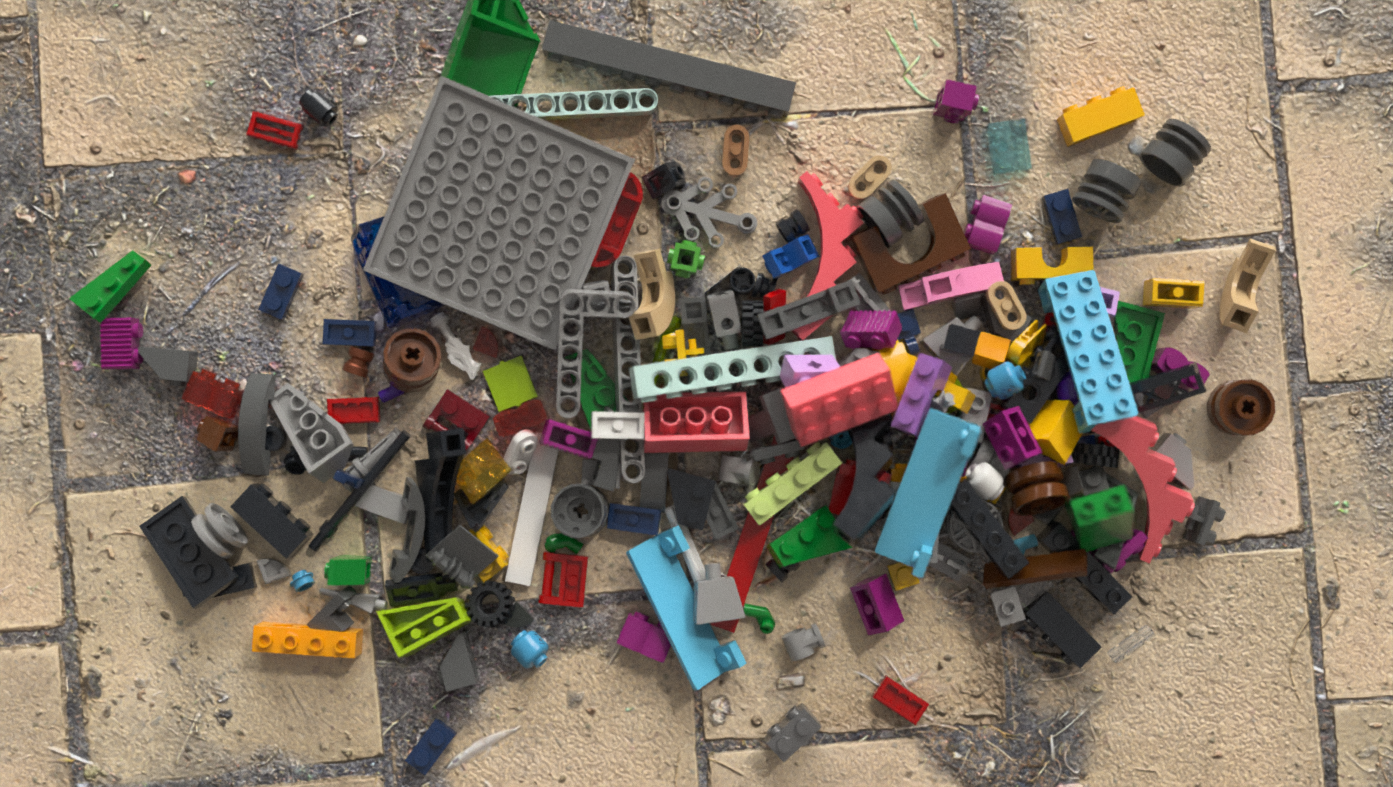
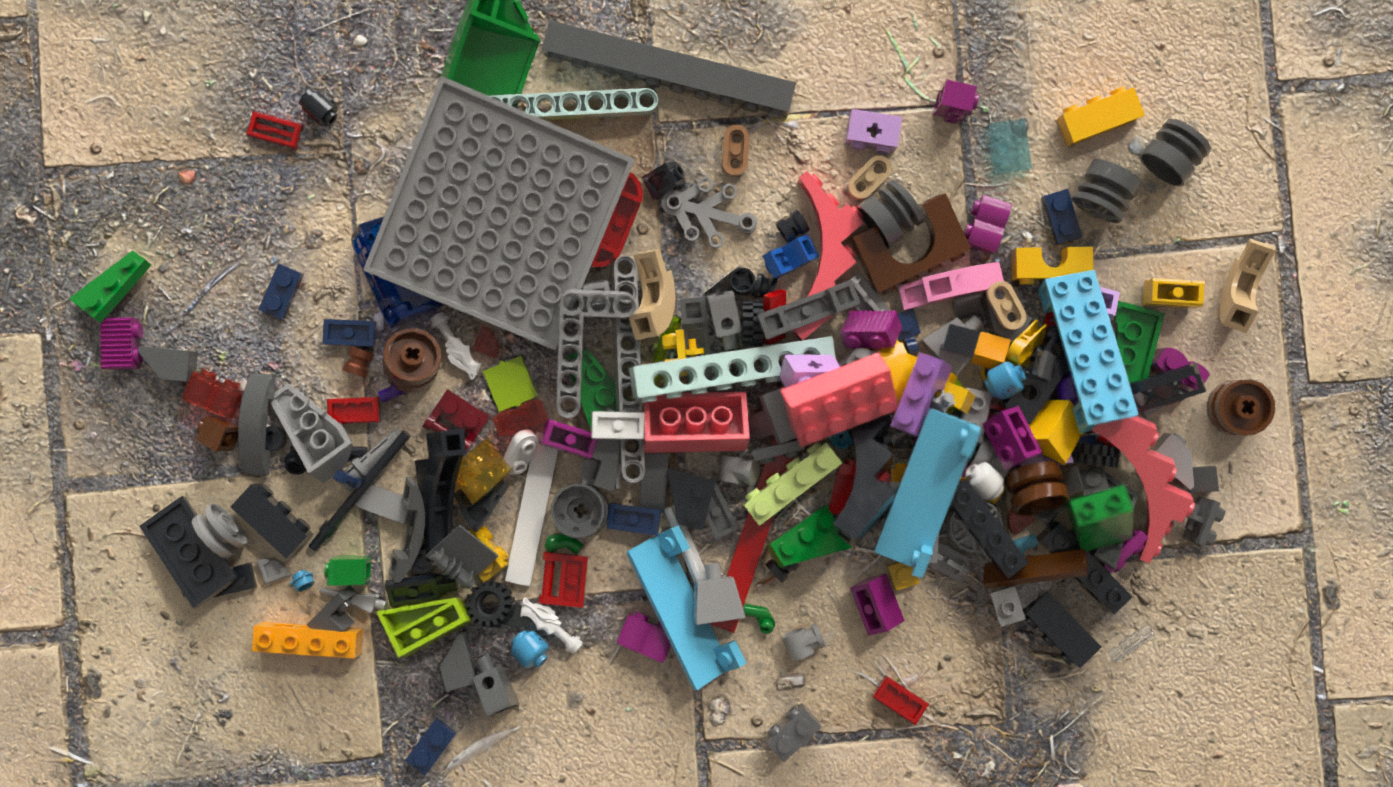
(501, 695): none -> dark grey torso
(545, 619): none -> white piece
(681, 250): bright green brick -> none
(886, 127): none -> lavender brick
(1205, 479): none -> dark grey slope

